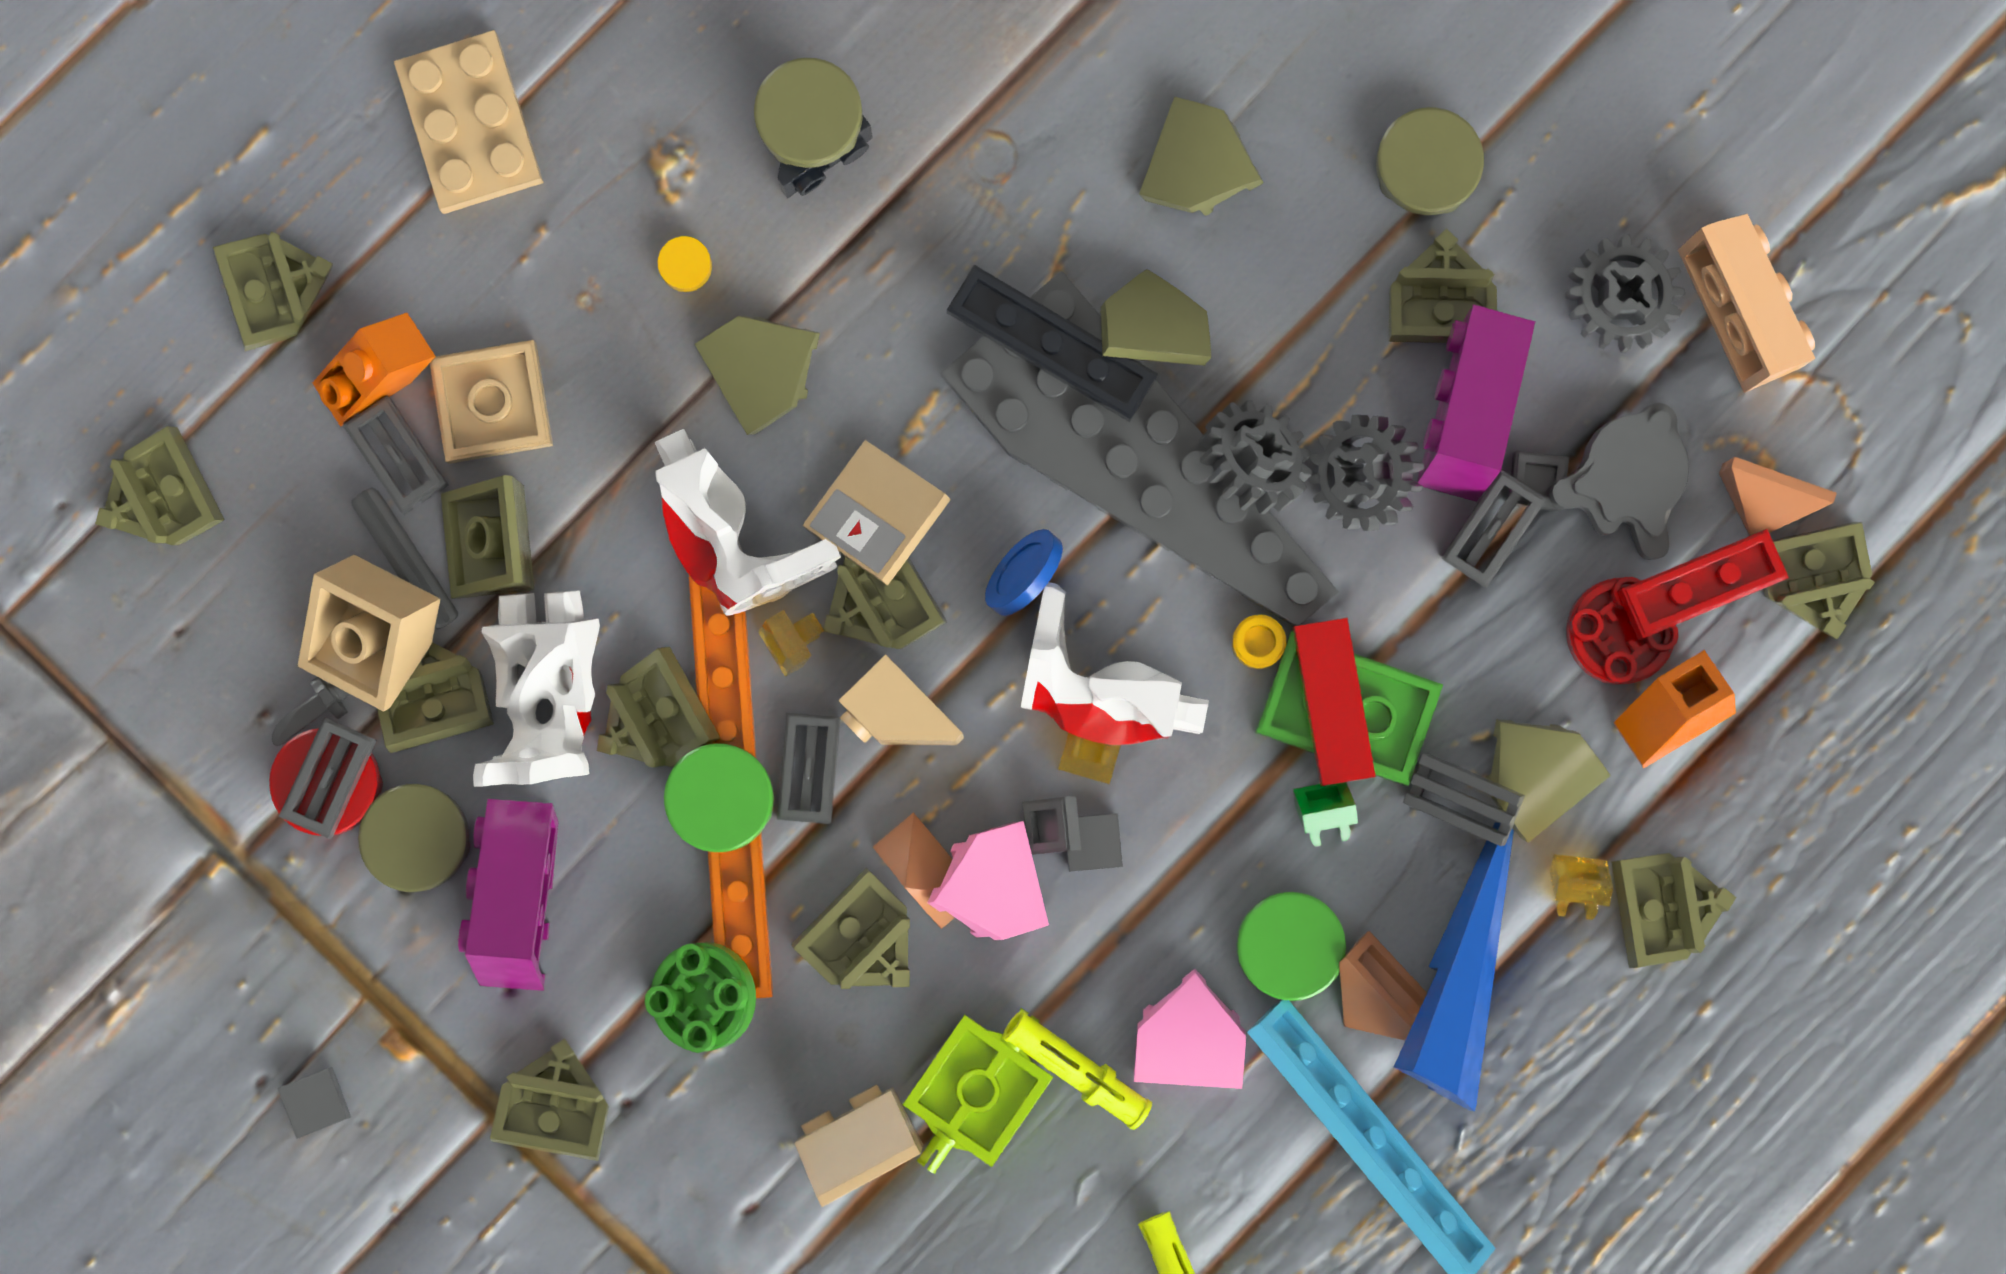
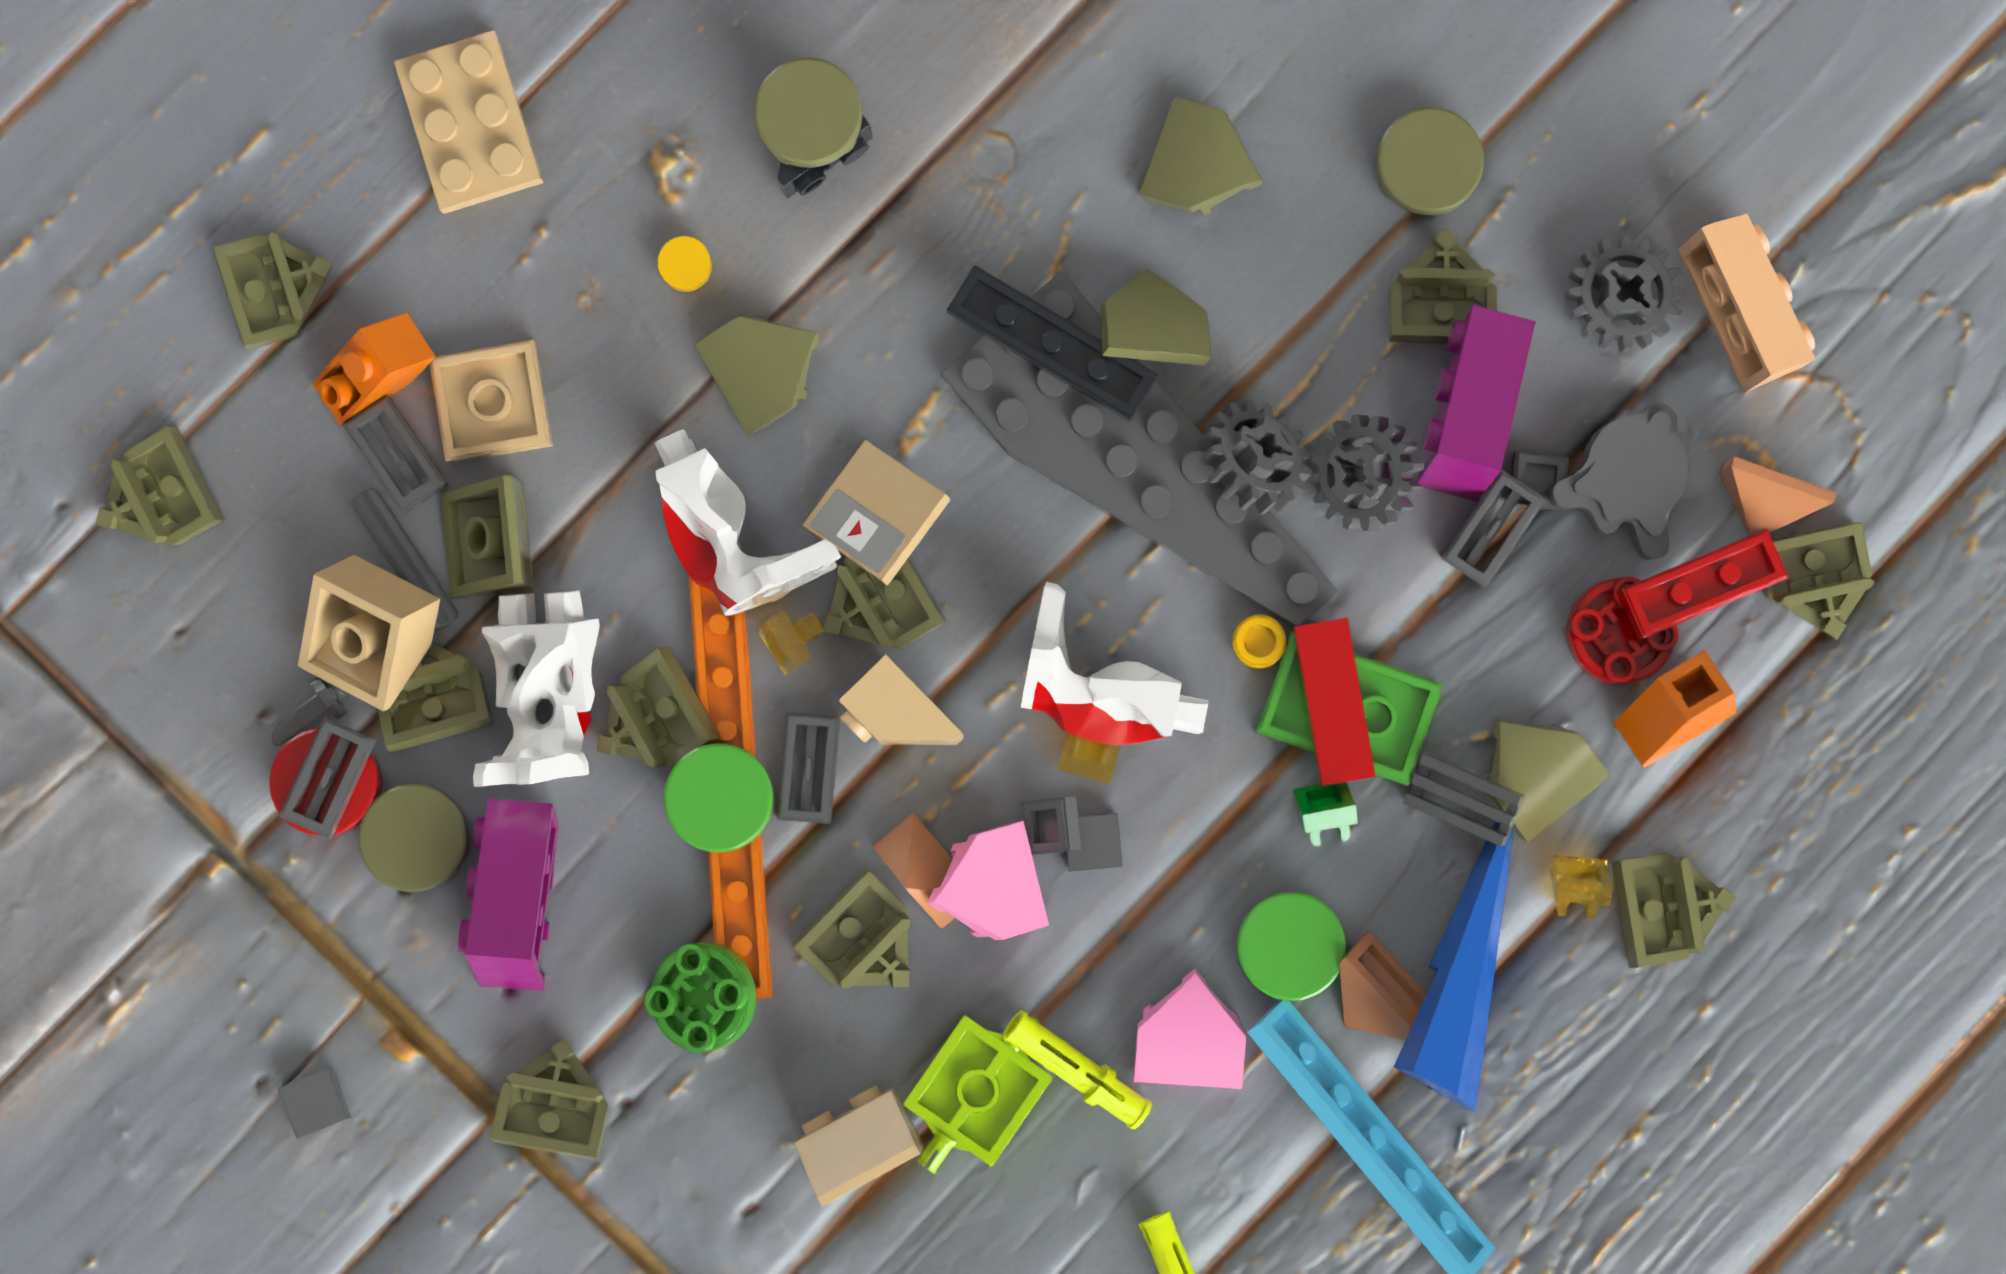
(1023, 572): blue piece -> none

